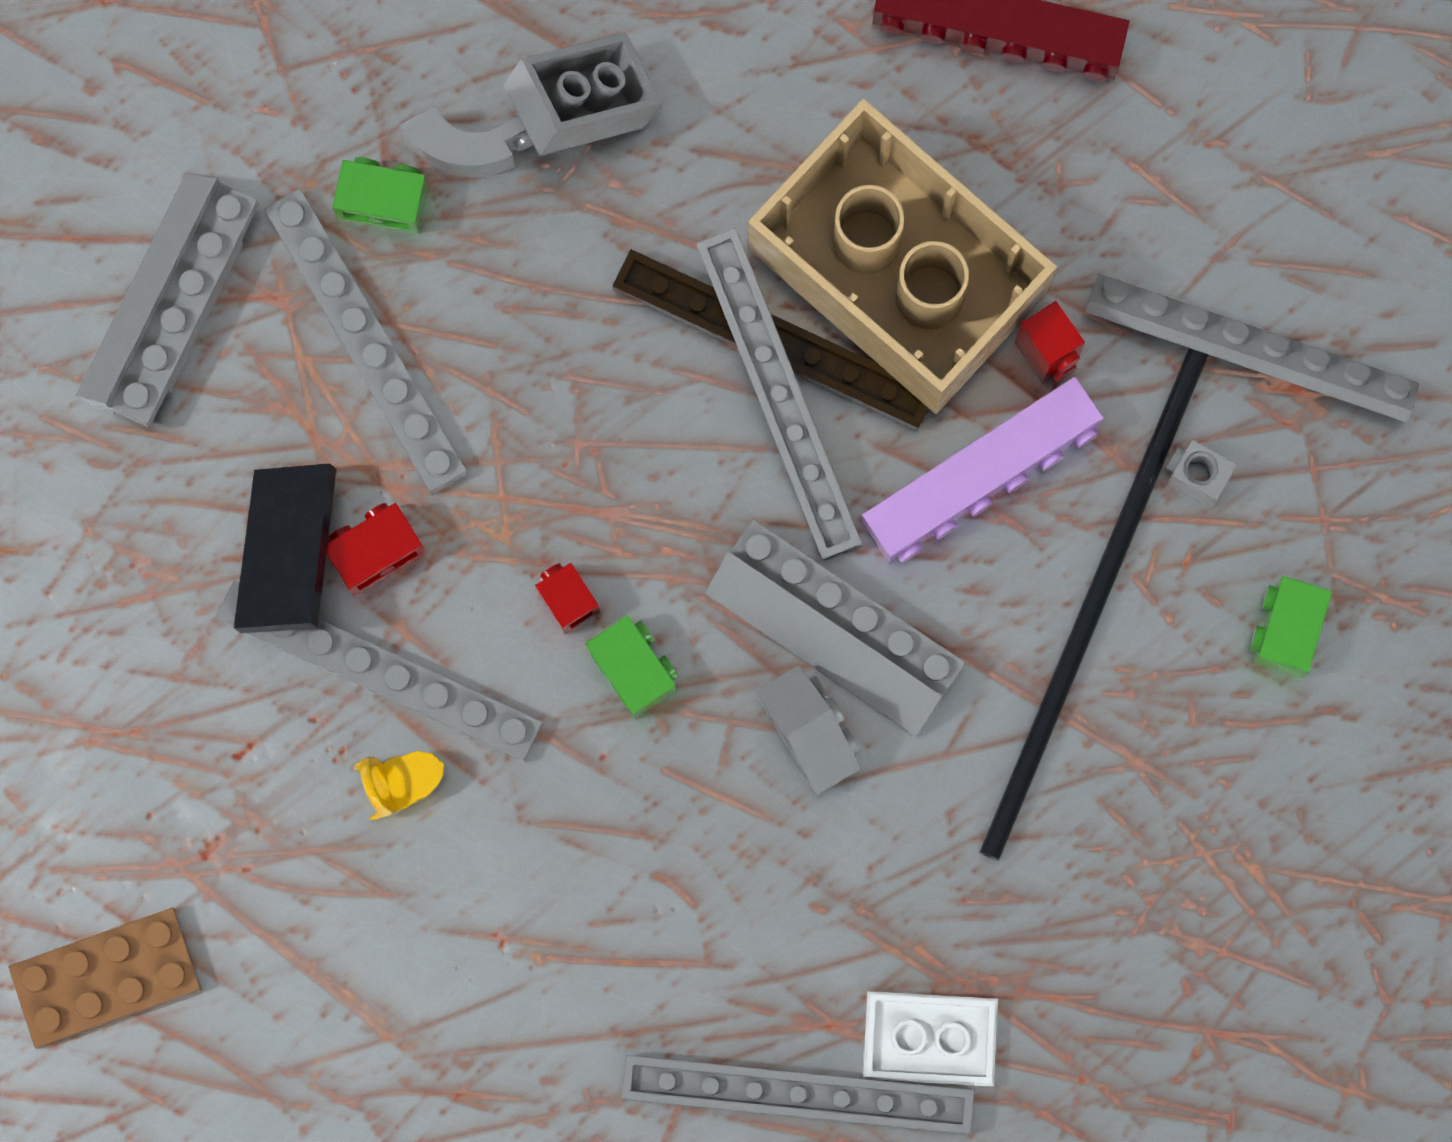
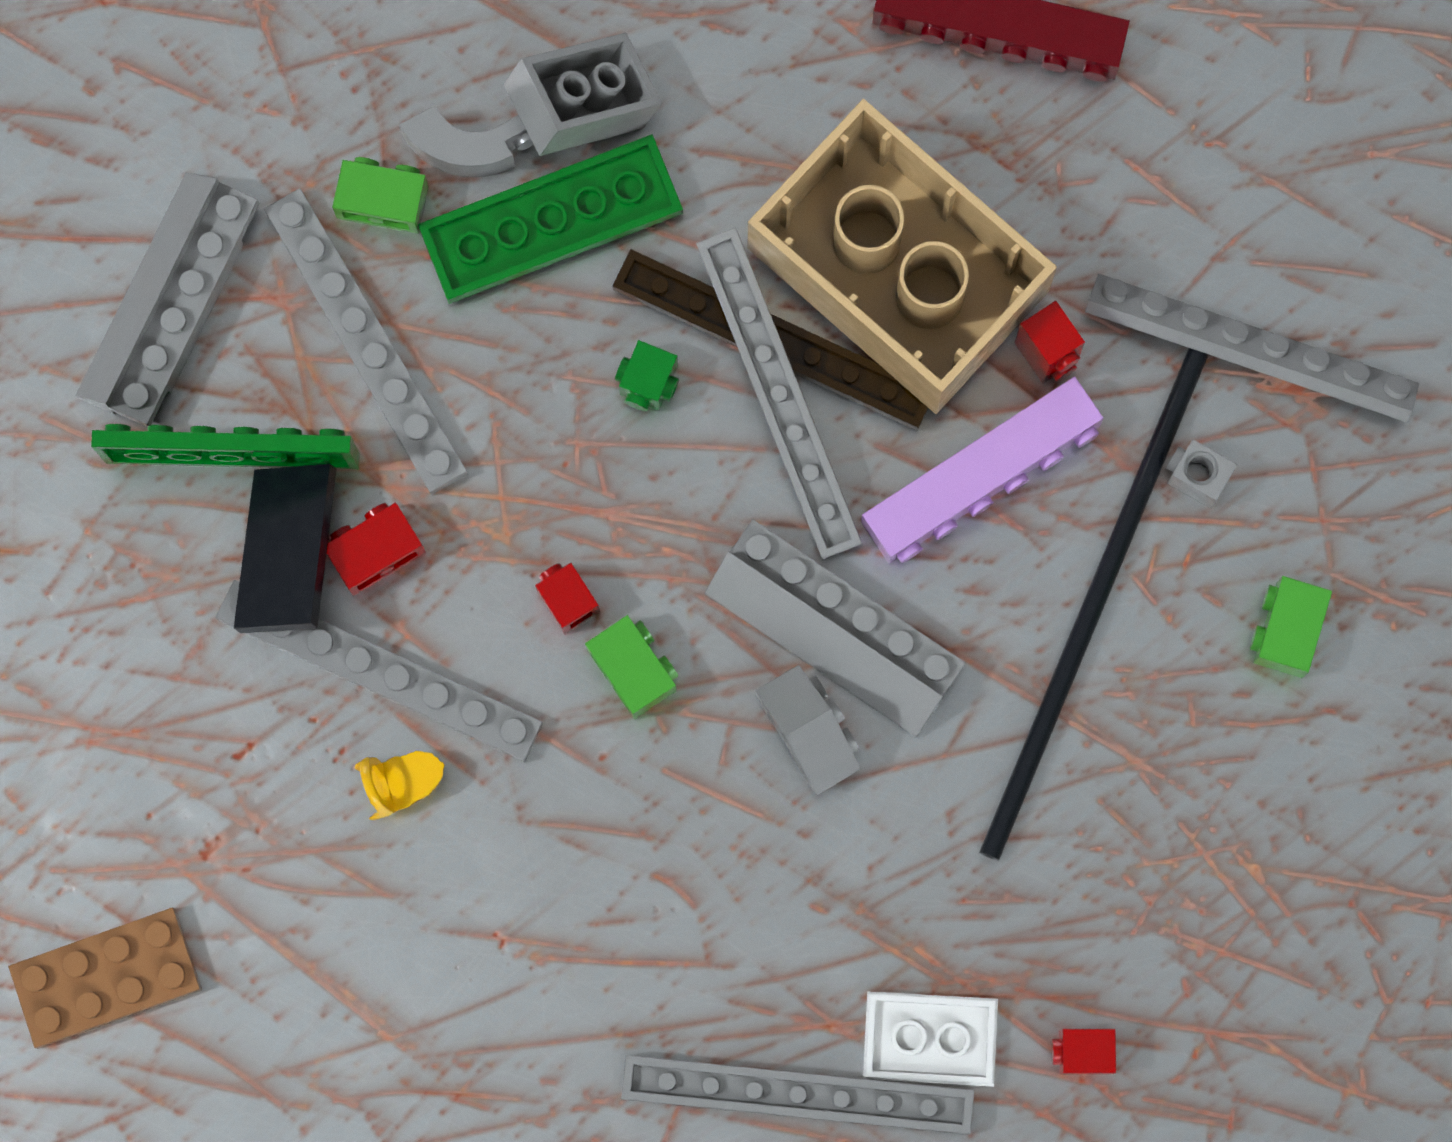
(236, 449): none -> green plate
(550, 218): none -> green plate
(647, 377): none -> green brick
(1085, 1051): none -> red brick

